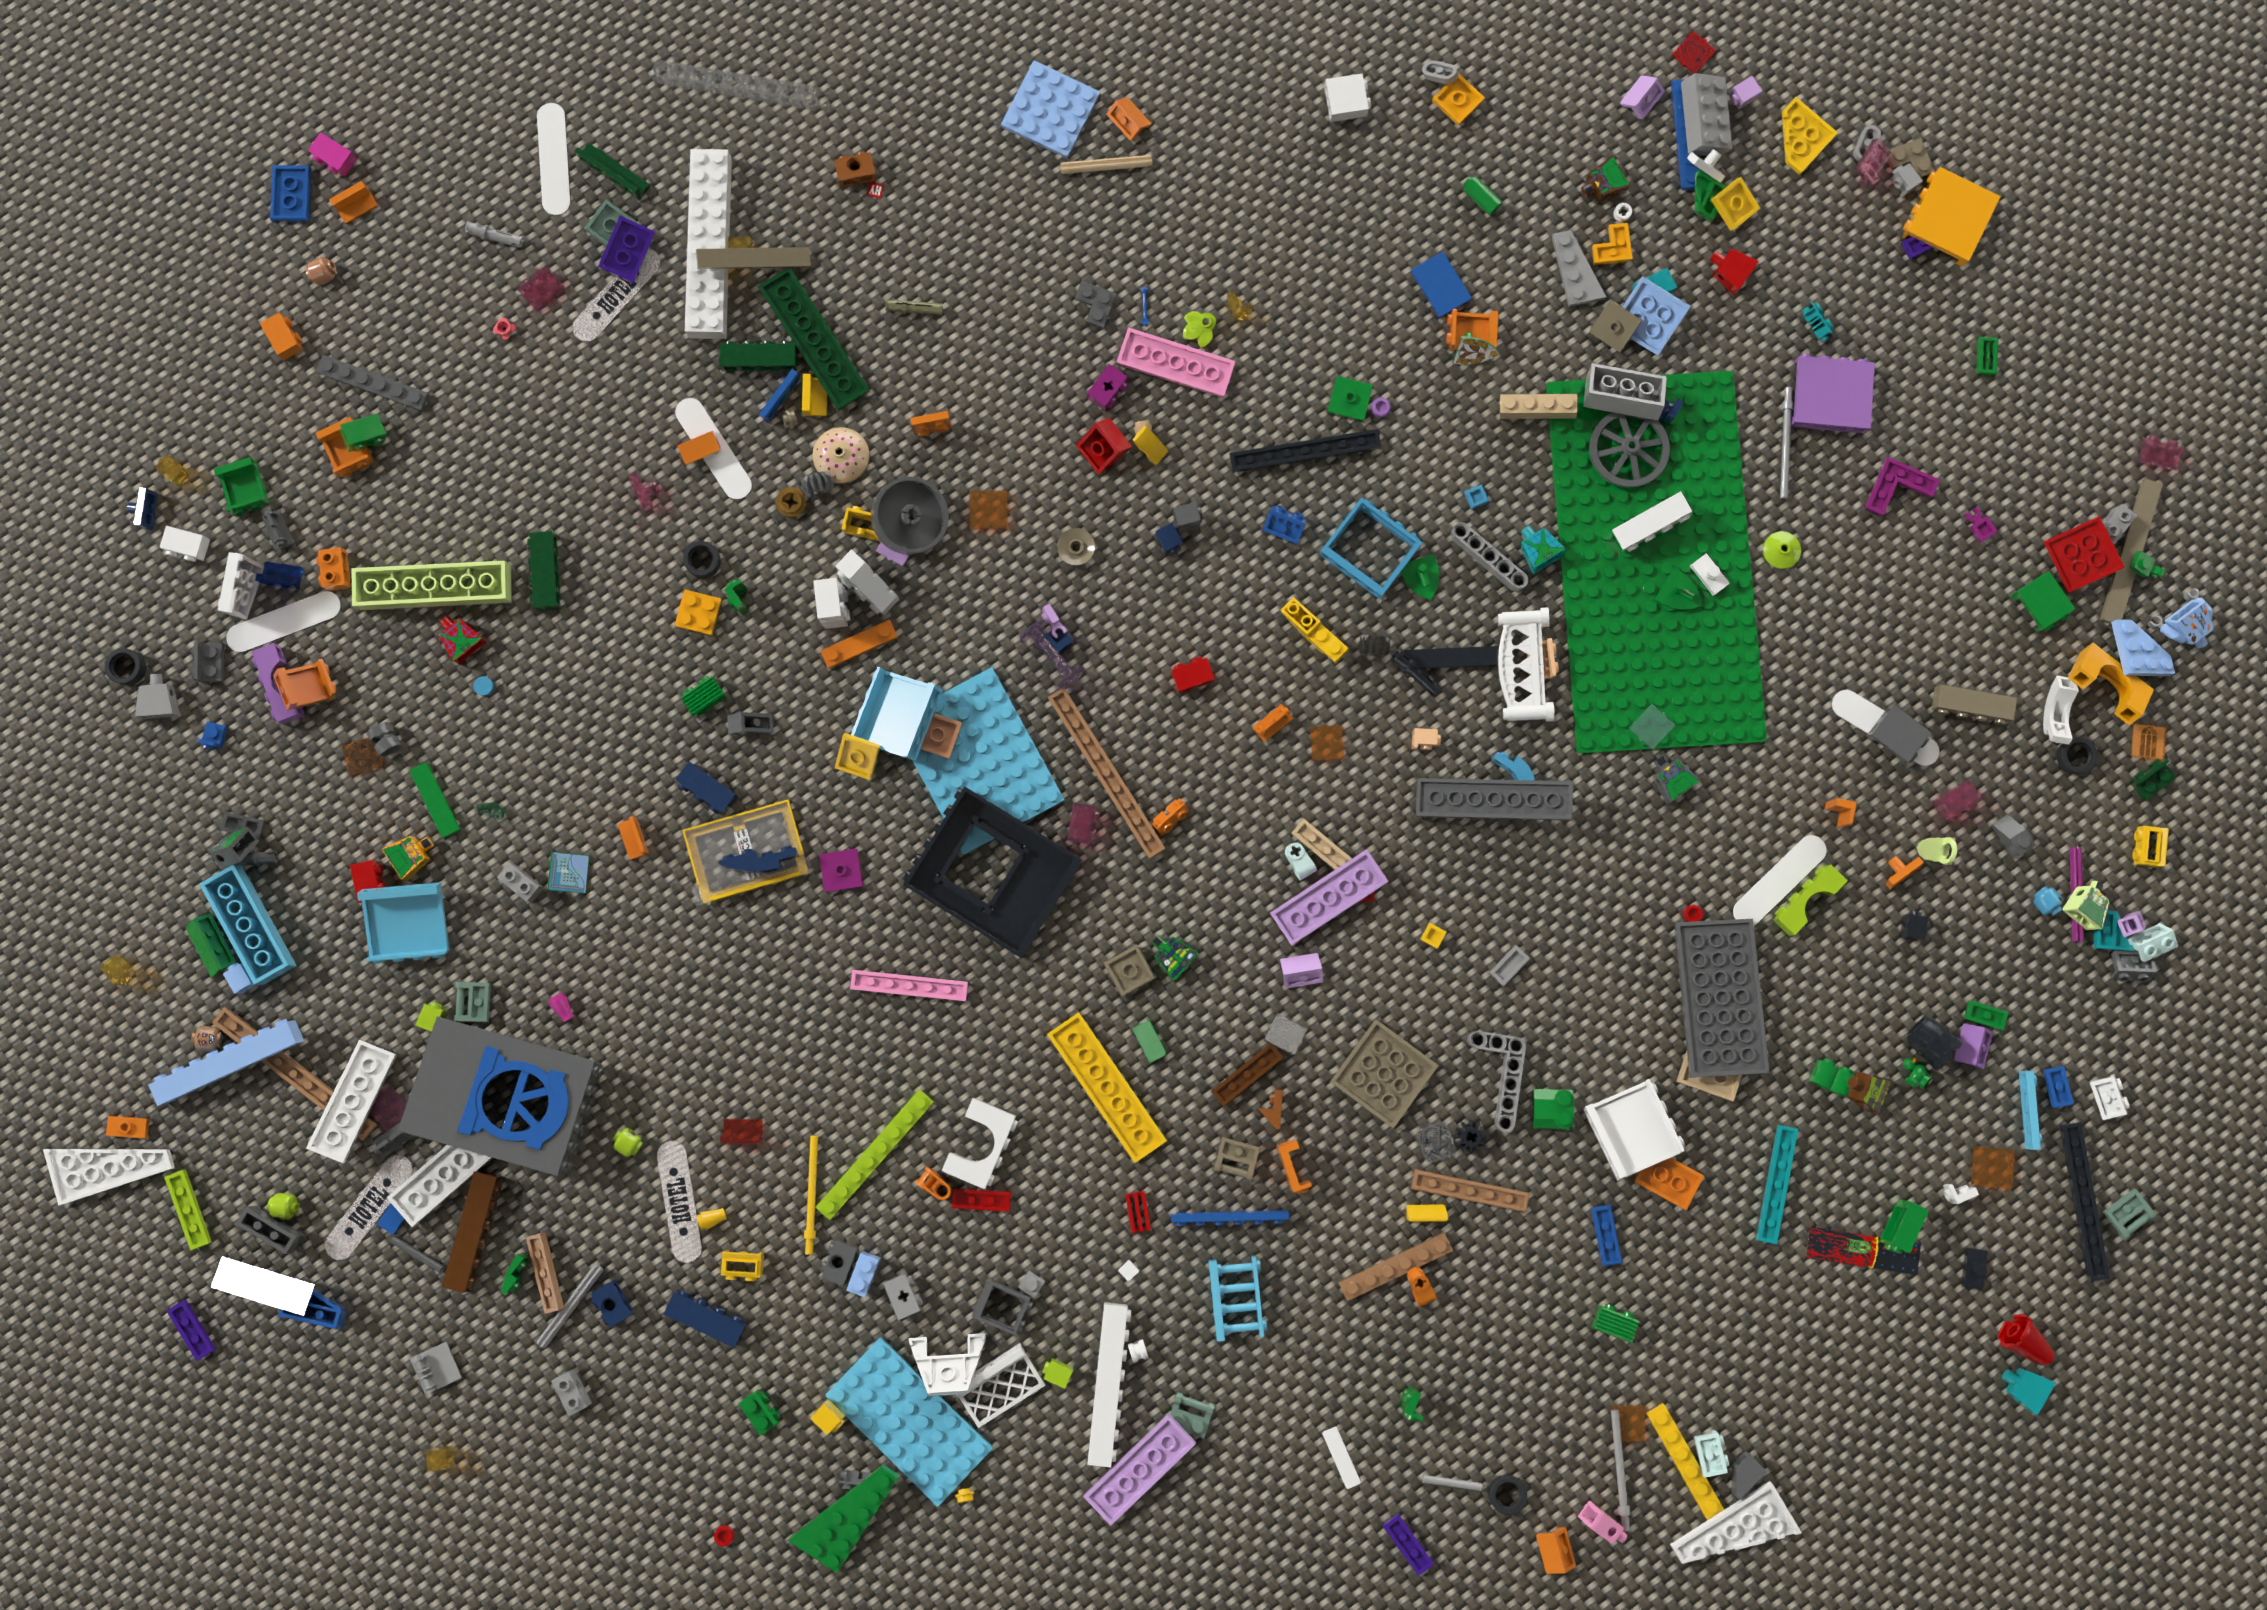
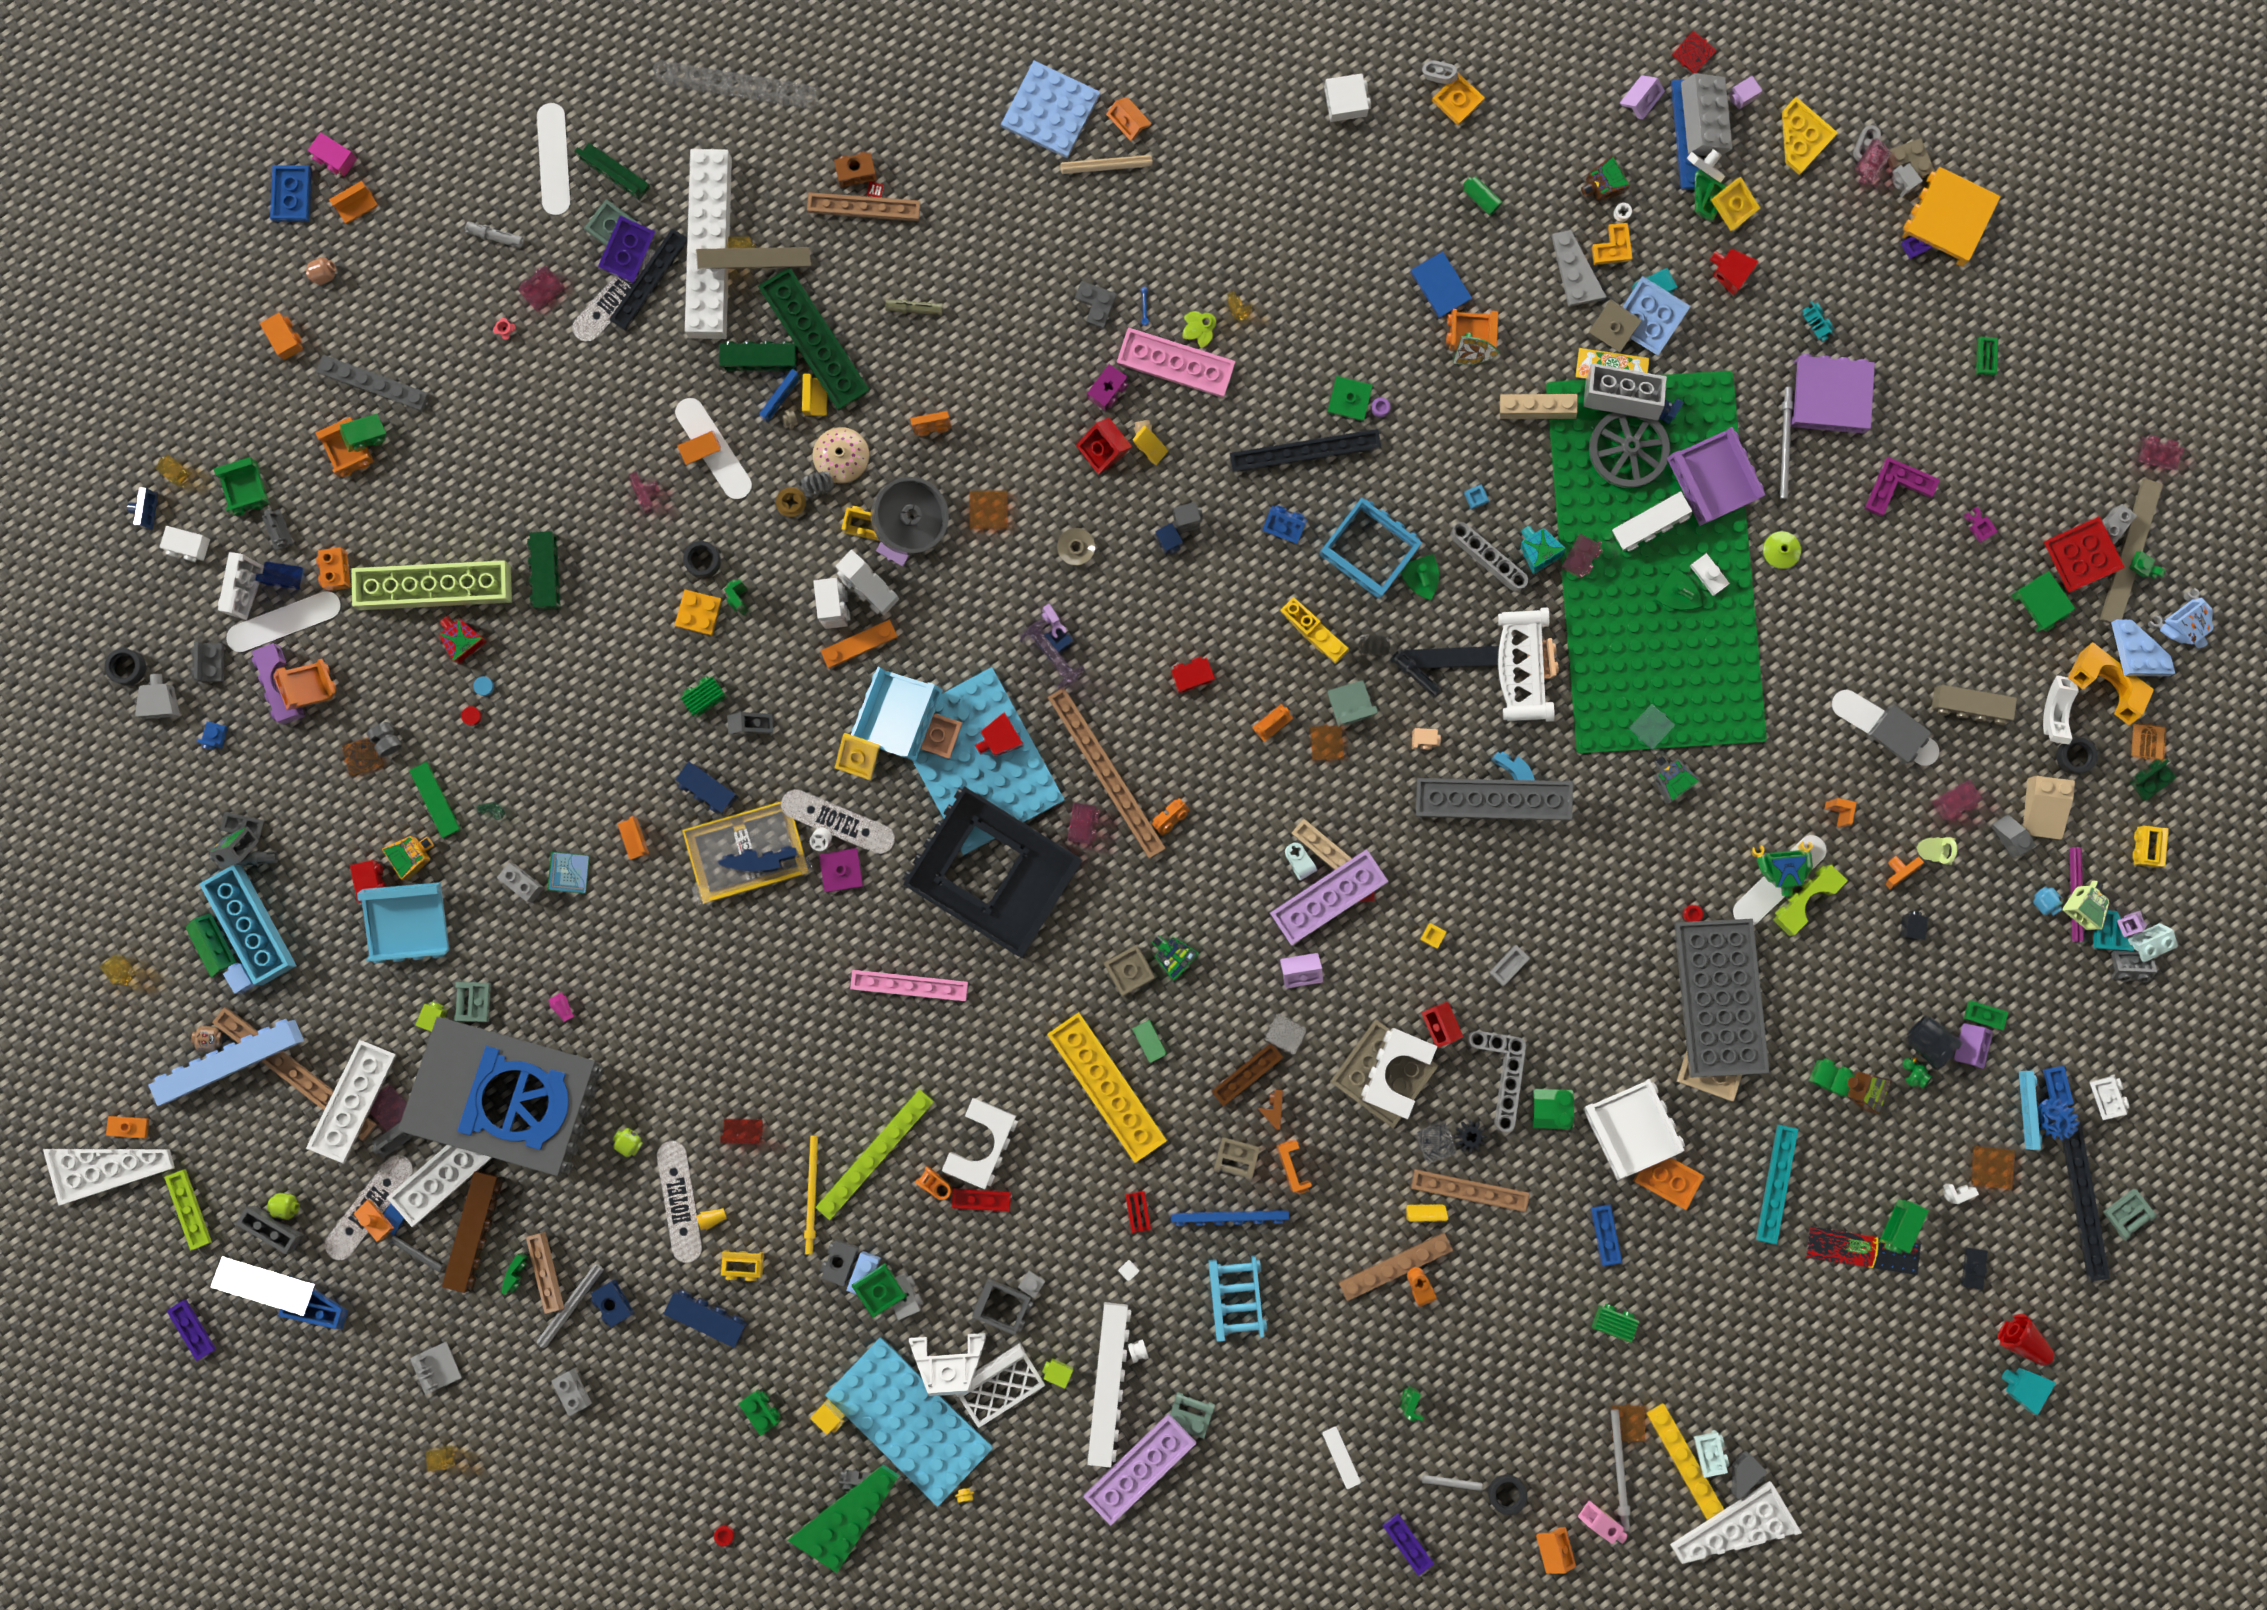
(373, 1221): none -> orange tile
(471, 716): none -> red tile
(648, 279): none -> black tile
(820, 843): none -> white wheel
(838, 821): none -> sticker
(863, 206): none -> medium nougat plate
(878, 1290): none -> green plate
(999, 737): none -> red torso
(1351, 703): none -> sand green bracket
(1396, 1045): none -> white arch
(1442, 1024): none -> red brick
(1581, 555): none -> clear pink bracket
(1629, 362): none -> sticker
(1716, 476): none -> medium lavender panel
(1785, 868): none -> green torso
(2047, 806): none -> tan slope
(2057, 1118): none -> blue gear

